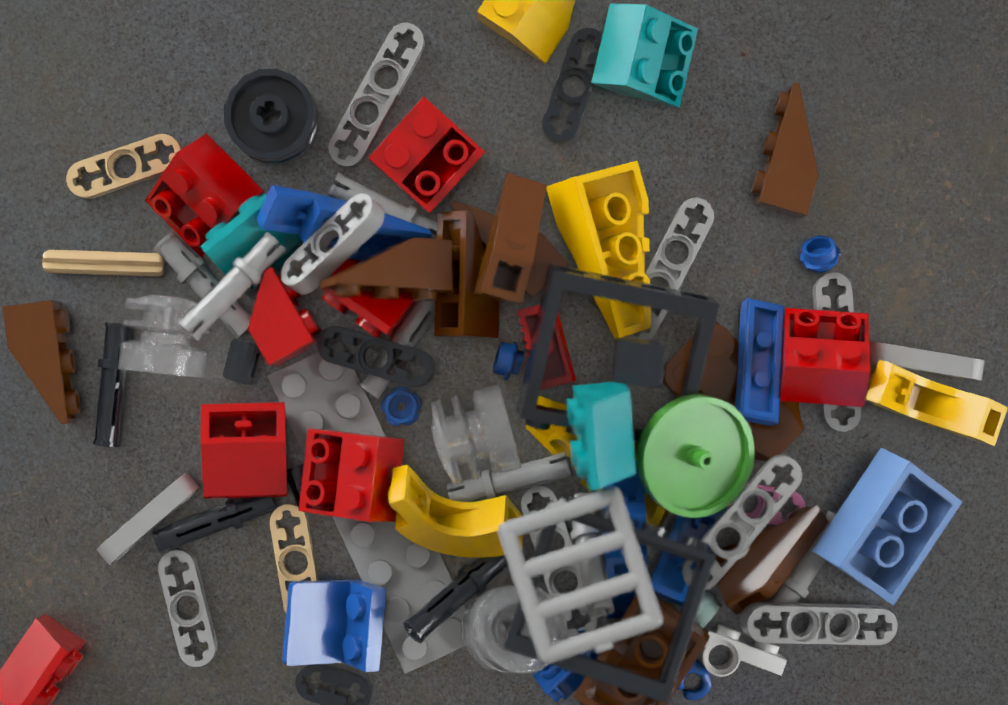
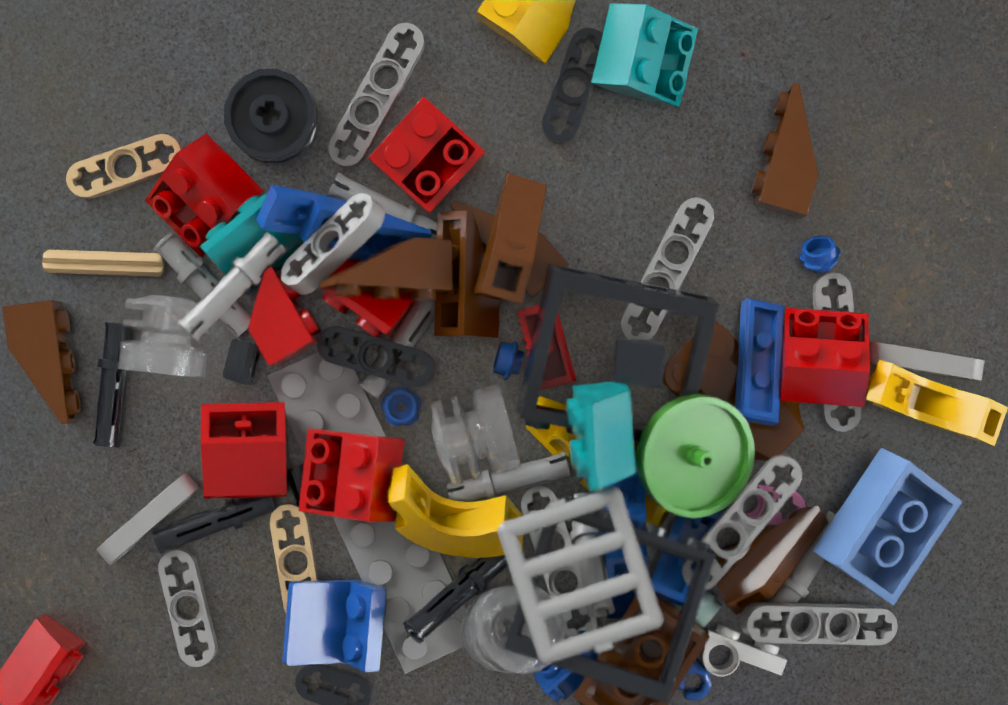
(604, 231): yellow wedge -> none

